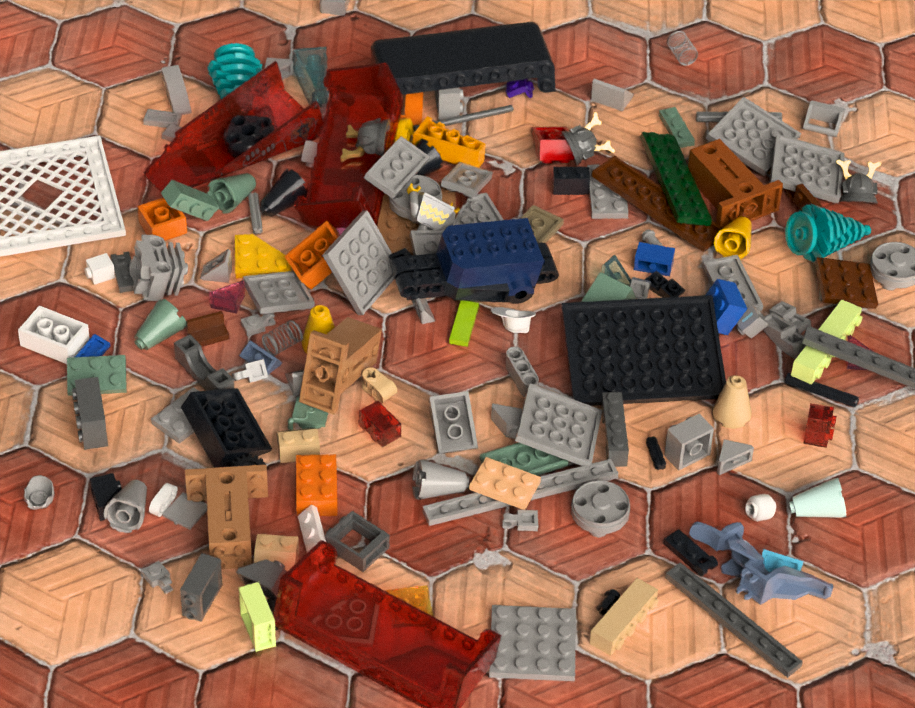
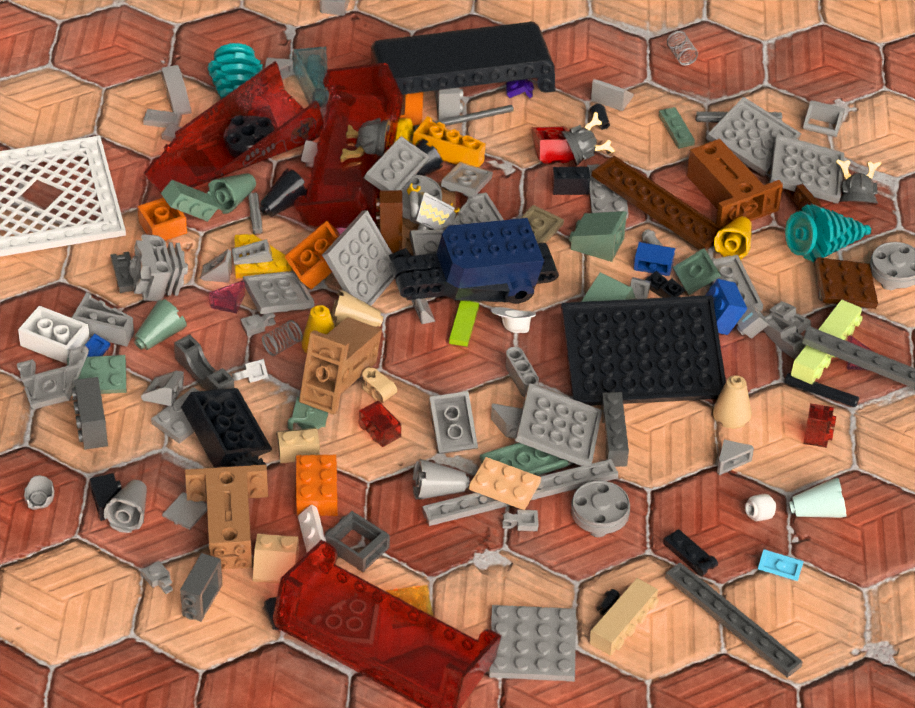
(52, 385): none -> light grey wing
(99, 269): white brick -> none
(104, 321): none -> light grey wedge
(163, 499): white beam -> none
(170, 387): none -> light grey tile
(208, 329): reddish brown panel -> none
(253, 352): sand blue slope -> none
(257, 616): yellowish green window -> none
(259, 253): none -> light grey slope
(264, 572): dark grey slope -> none
(295, 381): light grey slope -> none
(354, 308): none -> tan cone
(390, 218): none -> reddish brown wedge
(599, 234): none -> sand green slope
(602, 115): none -> black cone
(616, 271): clear light blue slope -> none
(656, 453): black axle -> none
(675, 179): dark green plate -> none
(688, 441): light grey brick -> none
(696, 271): none -> sand green plate
(749, 565): sand blue piece -> none

